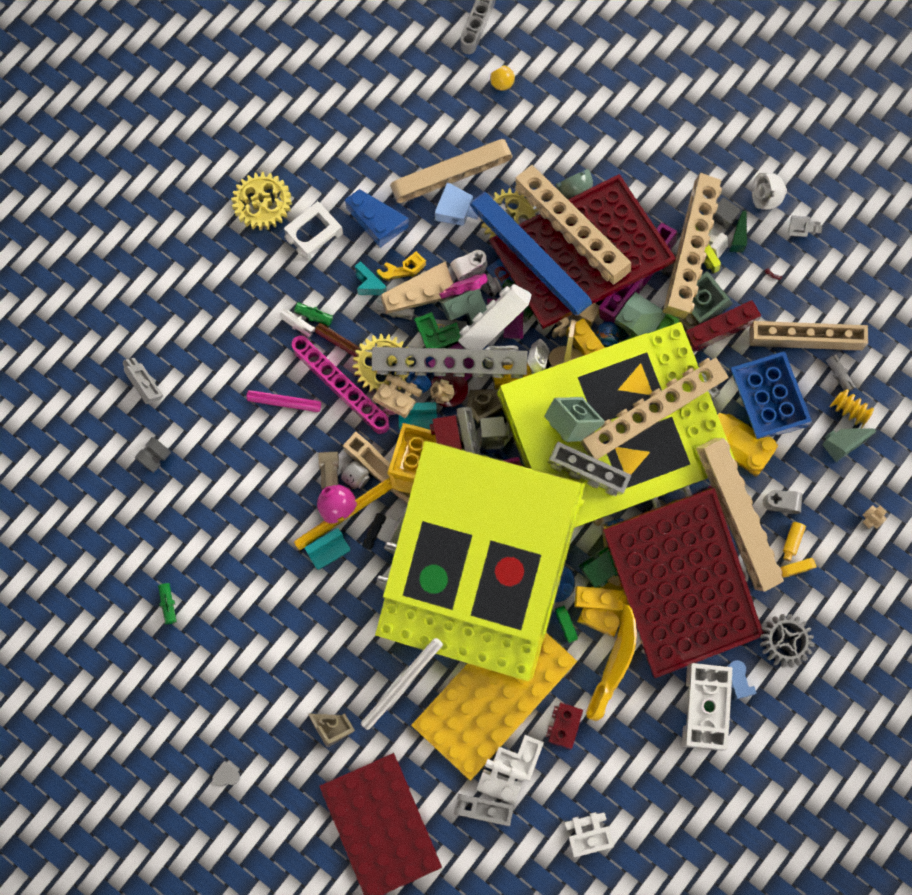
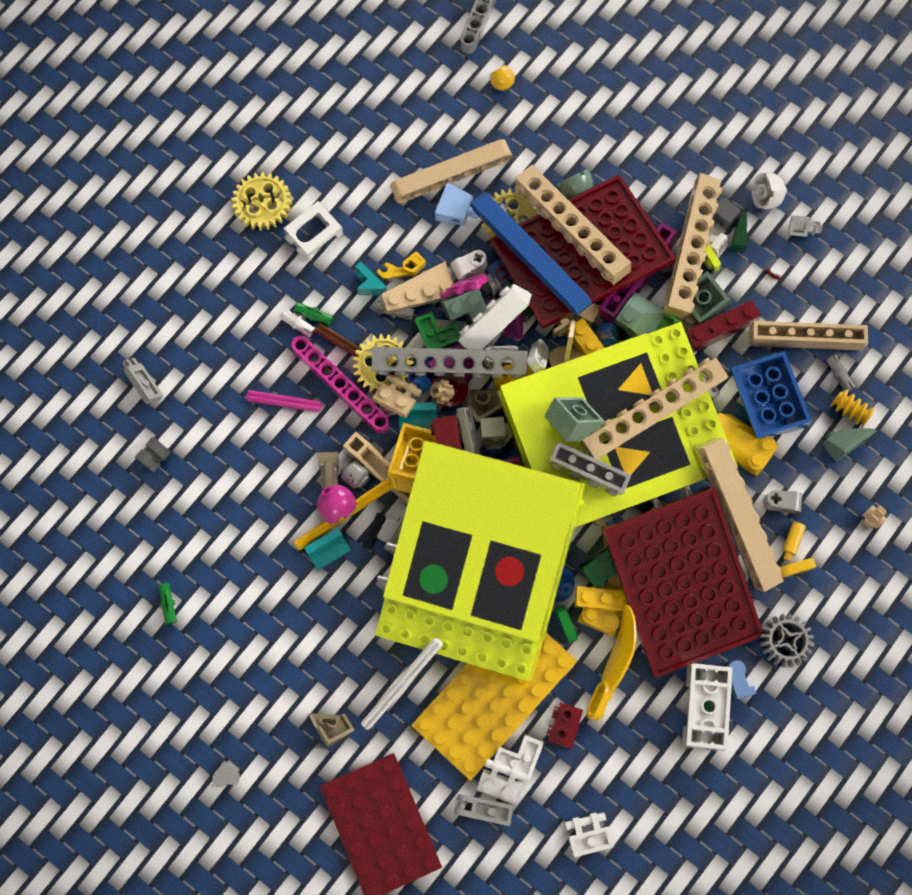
(375, 217): blue wedge -> none

